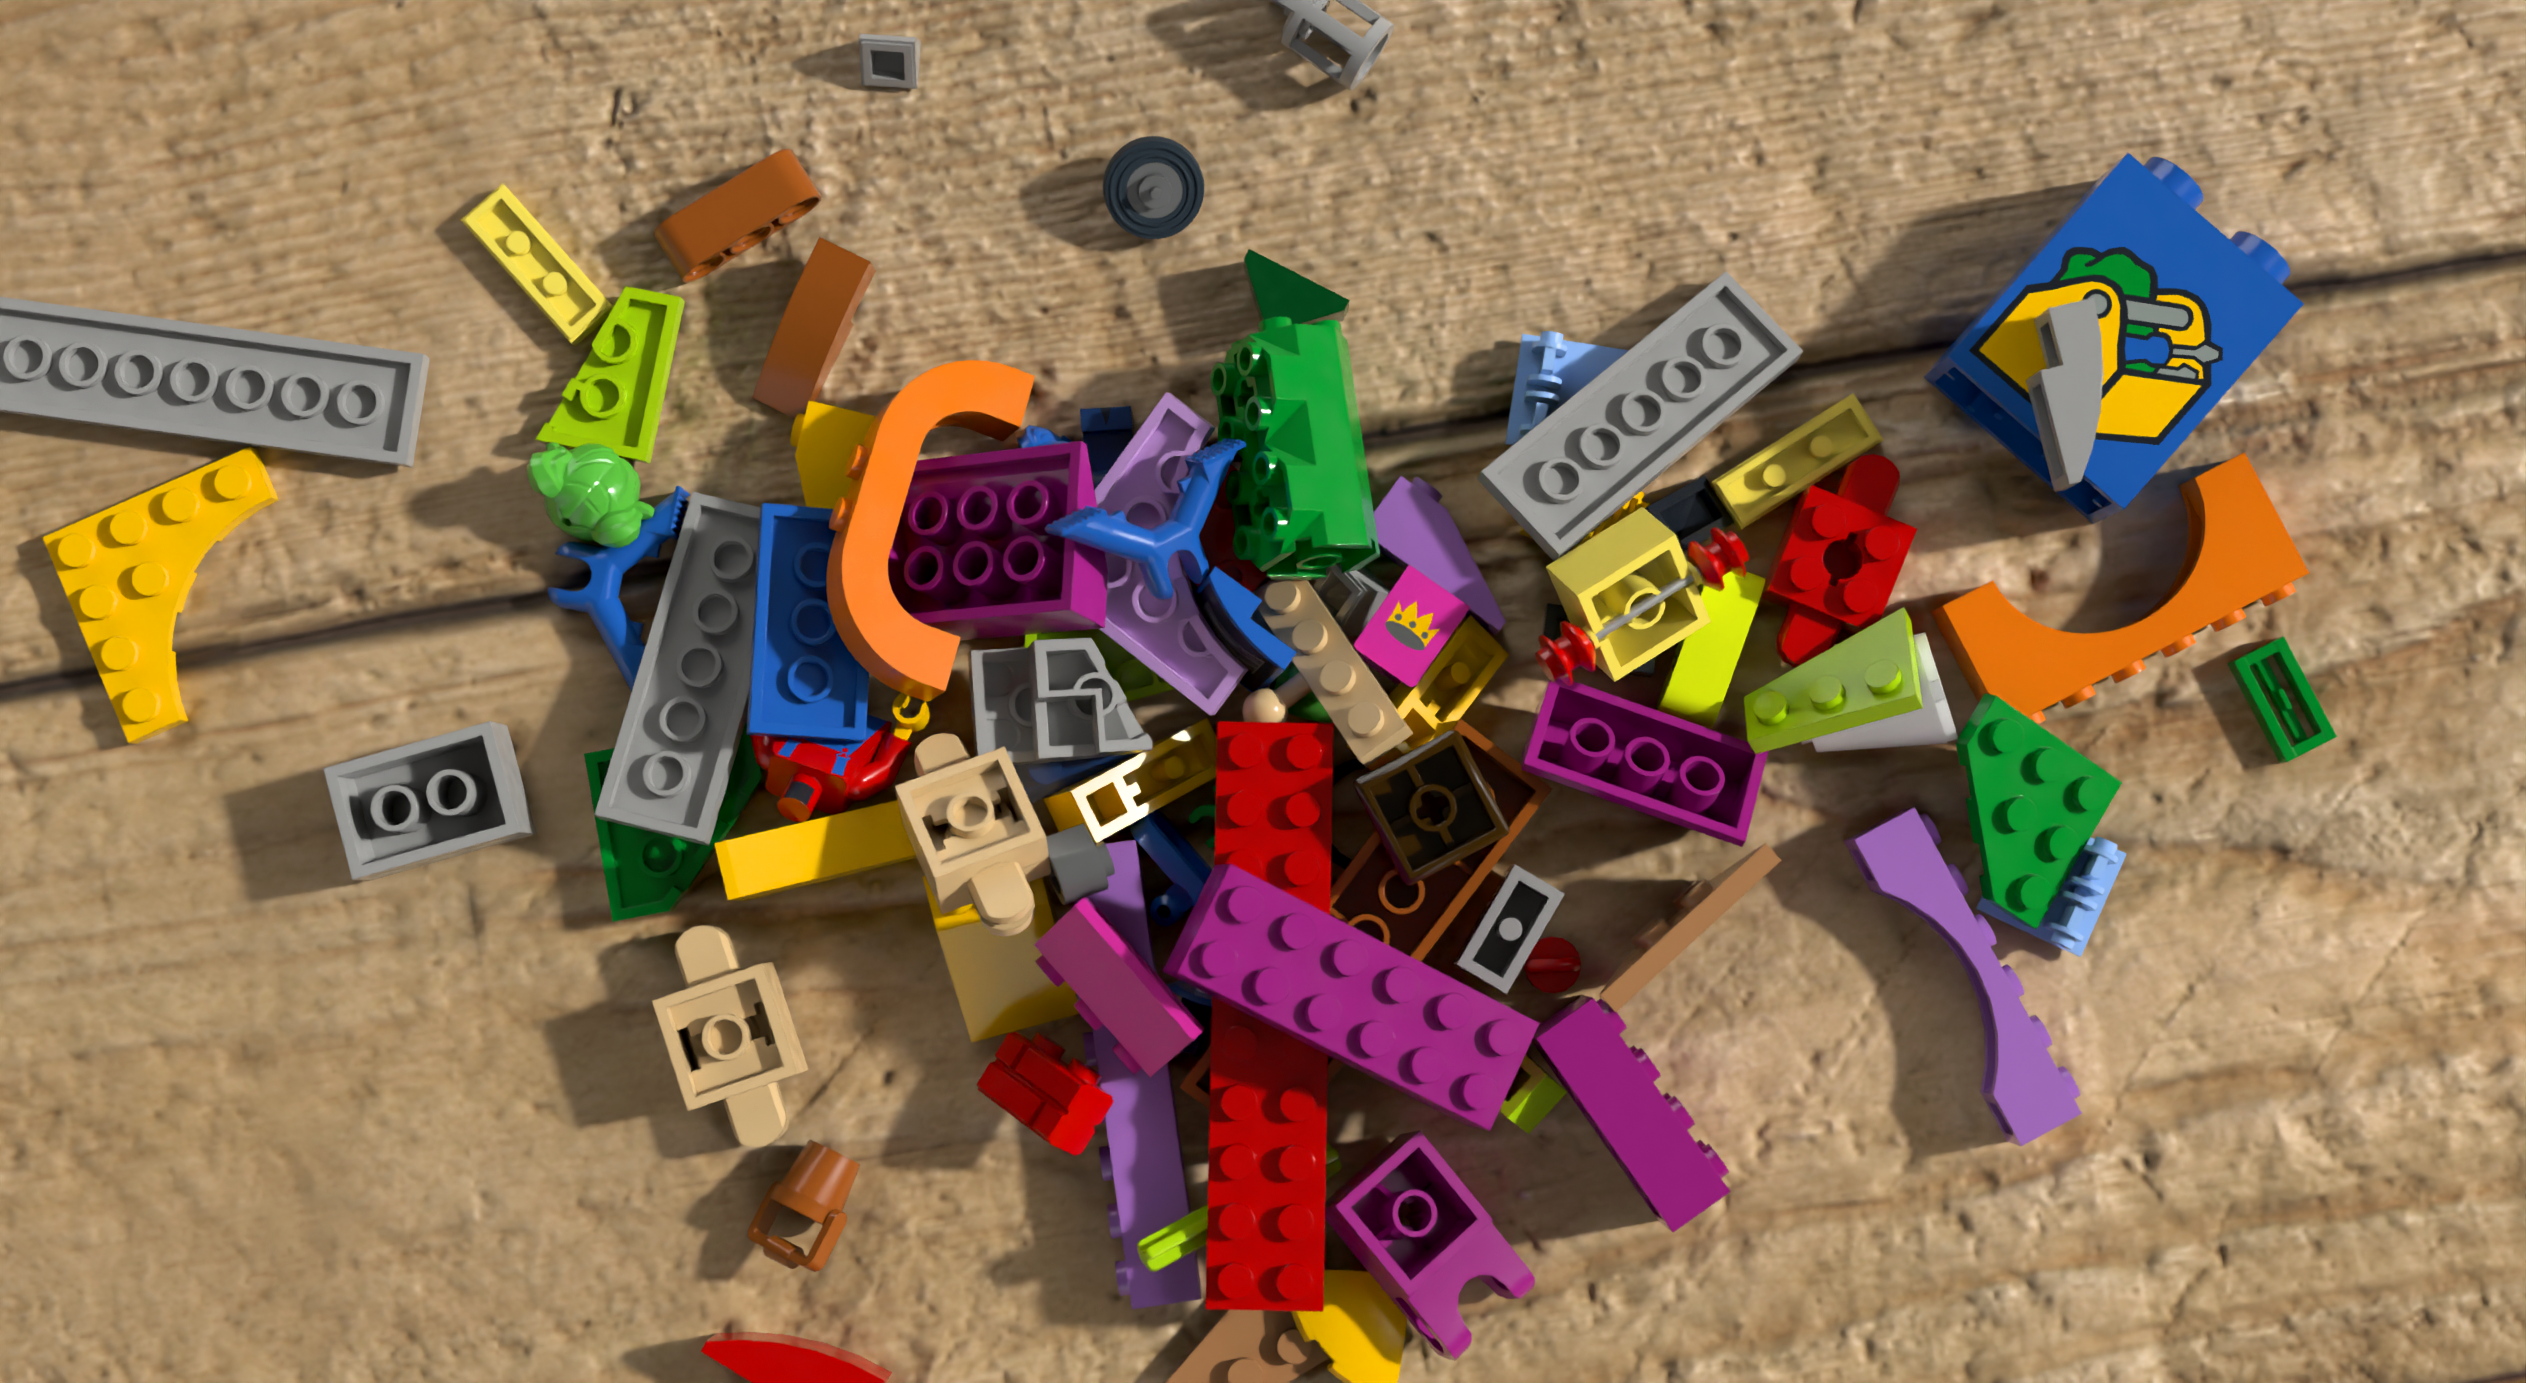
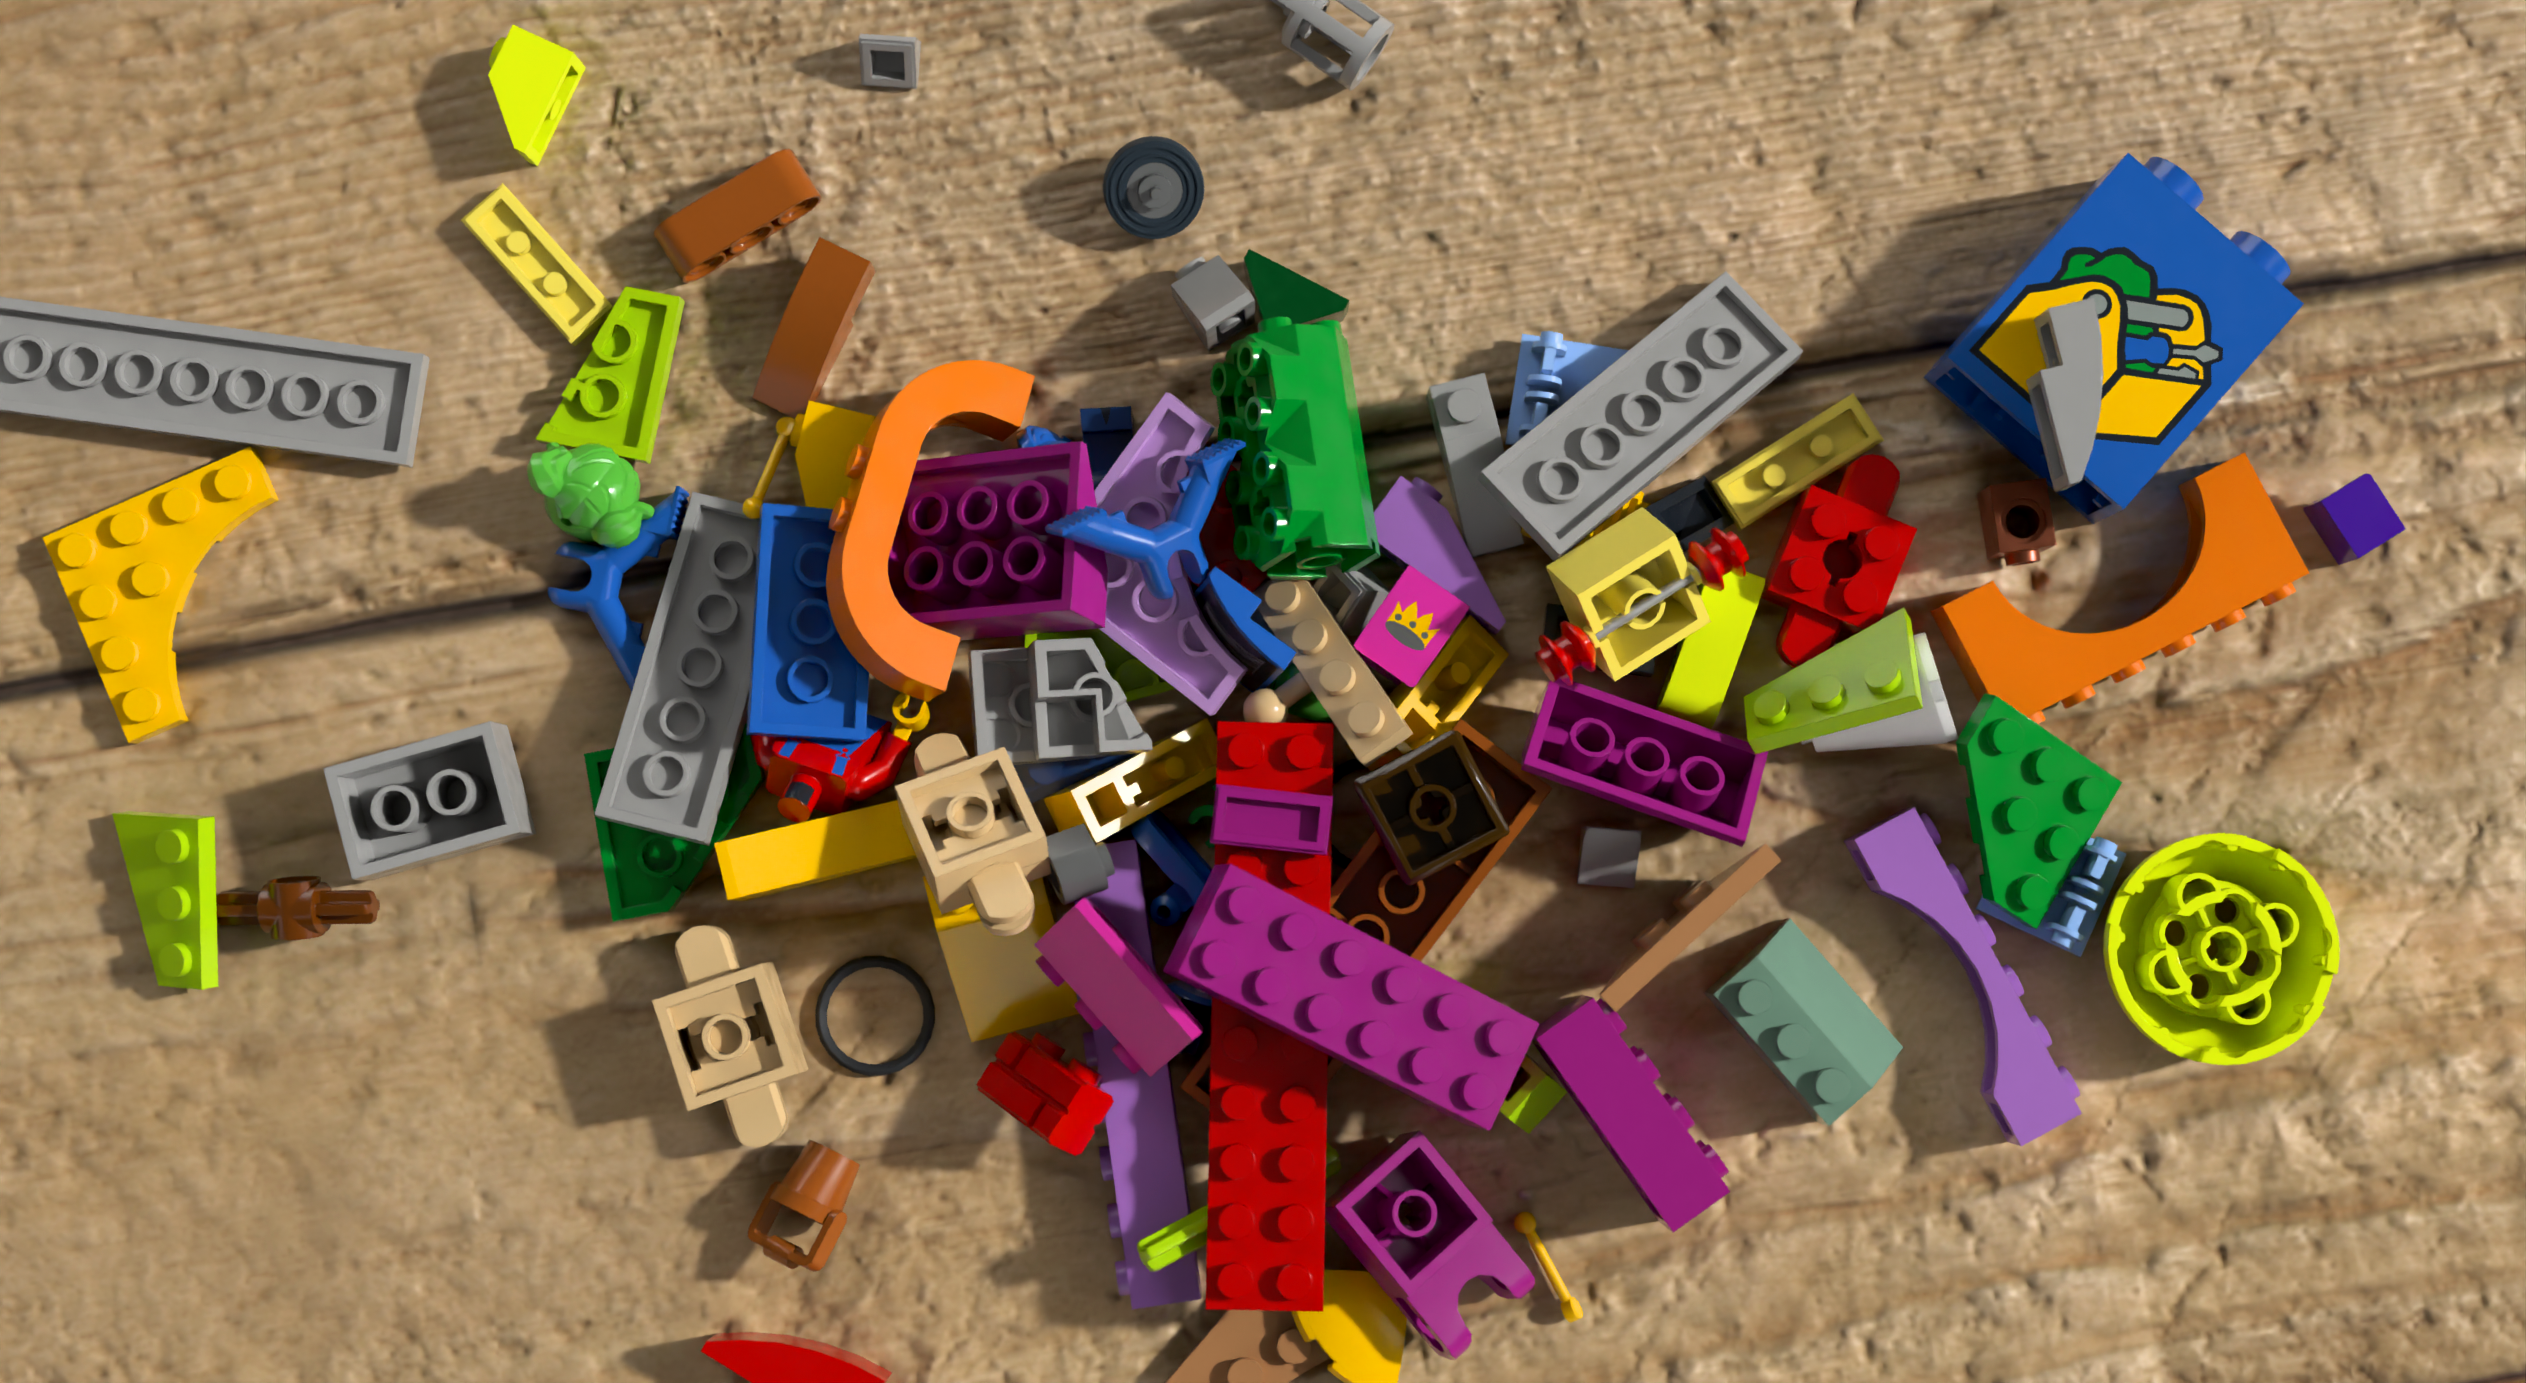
(175, 892): none -> lime wing
(297, 907): none -> reddish brown axle
(532, 88): none -> neon yellow slope
(752, 505): none -> yellow hinge
(922, 1040): none -> black tyre
(1213, 300): none -> light grey slope
(1271, 819): none -> magenta tile
(1468, 443): none -> light grey slope
(1508, 928): light grey brick -> none
(1525, 1224): none -> yellow hinge
(1552, 965): red tile -> none
(1608, 856): none -> light grey slope
(1805, 1023): none -> sand green slope
(2030, 500): none -> copper brick
(2261, 709): green tile -> none
(2277, 917): none -> neon yellow brick
(2354, 519): none -> dark purple panel

